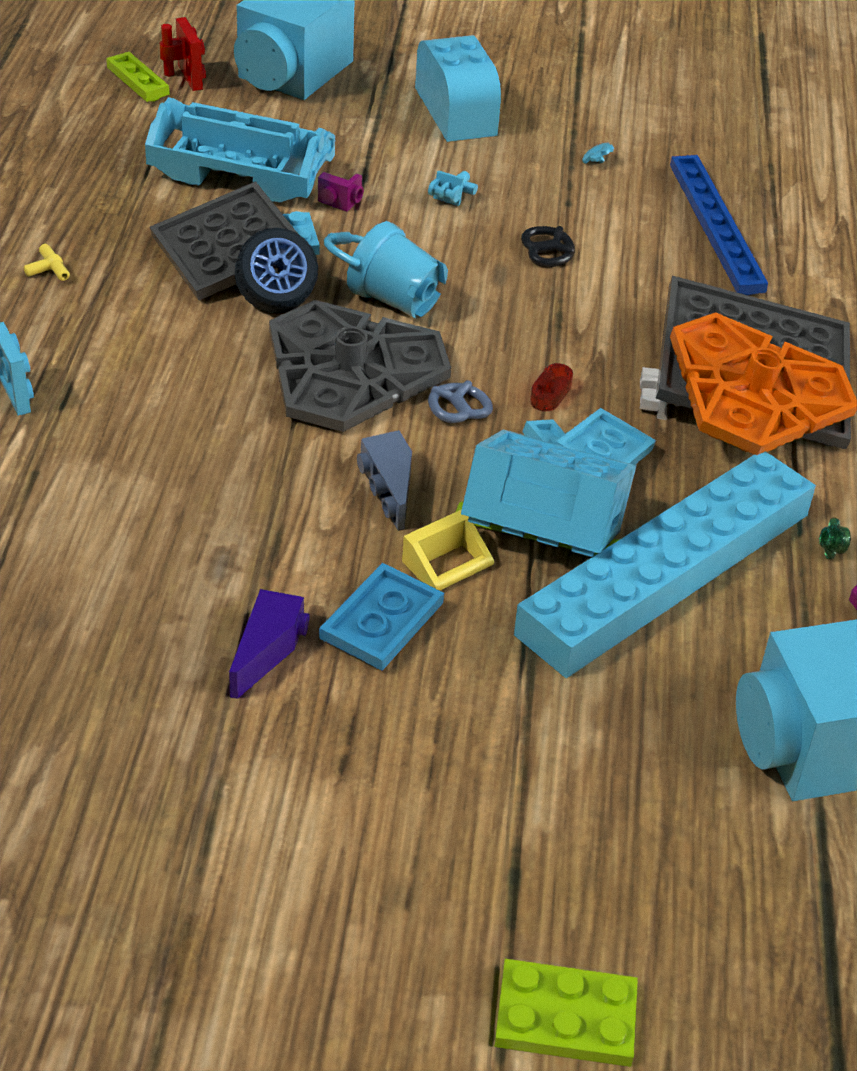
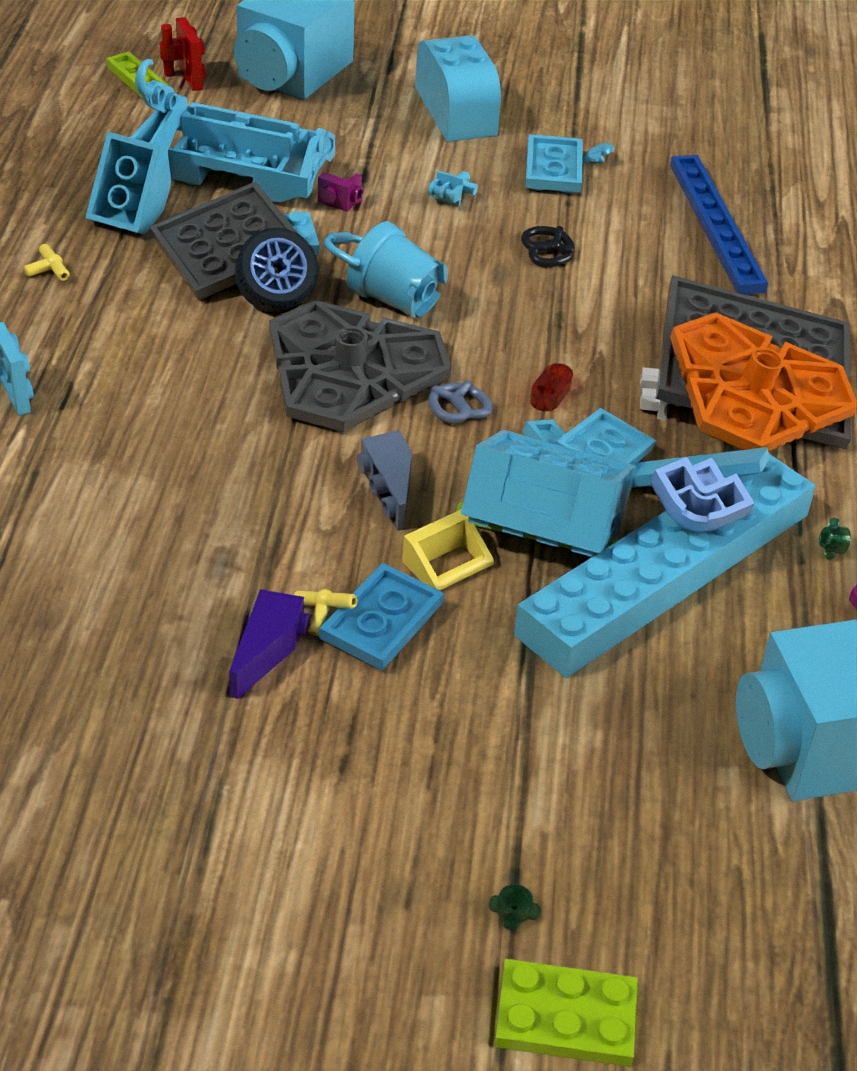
(135, 169): none -> medium azure slope
(323, 602): none -> light yellow piece
(516, 896): none -> clear green plate
(554, 163): none -> medium azure plate
(700, 495): none -> light blue brick
(729, 463): none -> medium azure tile

